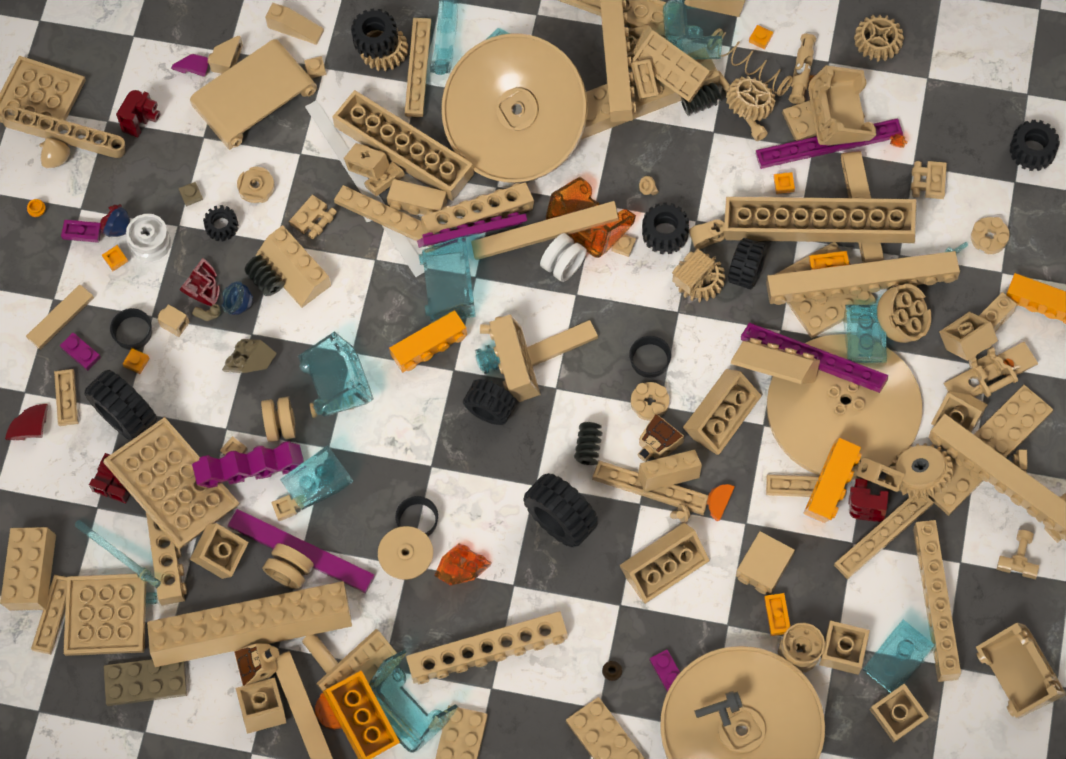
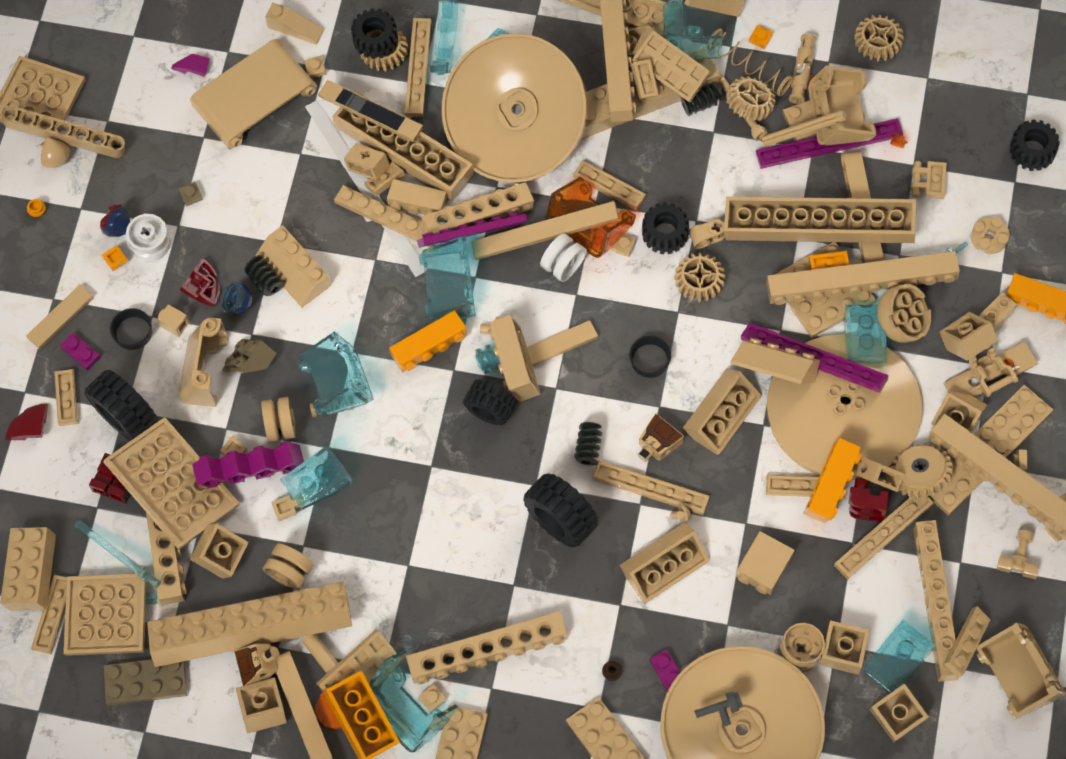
(81, 231): magenta plate -> none
(136, 361): light orange plate -> none
(137, 109): dark red hips -> none
(194, 381): none -> tan windscreen
(212, 313): dark tan arm -> none
(224, 232): black tyre -> none
(225, 55): tan slope -> none
(258, 194): tan plate -> none
(309, 213): tan plate -> none
(322, 560): magenta tile -> none
(370, 111): none -> tile
(405, 552): tan piece -> none
(414, 501): black tyre -> none
(432, 698): none -> tan plate
(461, 565): clear orange slope -> none
(610, 185): none -> tan tile
(645, 391): tan plate -> none
(647, 186): tan plate -> none
(669, 470): tan brick -> none
(693, 271): tan brick -> none
(718, 500): orange tile -> none
(747, 263): black tyre -> none
(777, 614): light orange plate -> none
(784, 183): light orange plate -> none
(804, 127): none -> tan axle
(967, 641): none -> tan plate

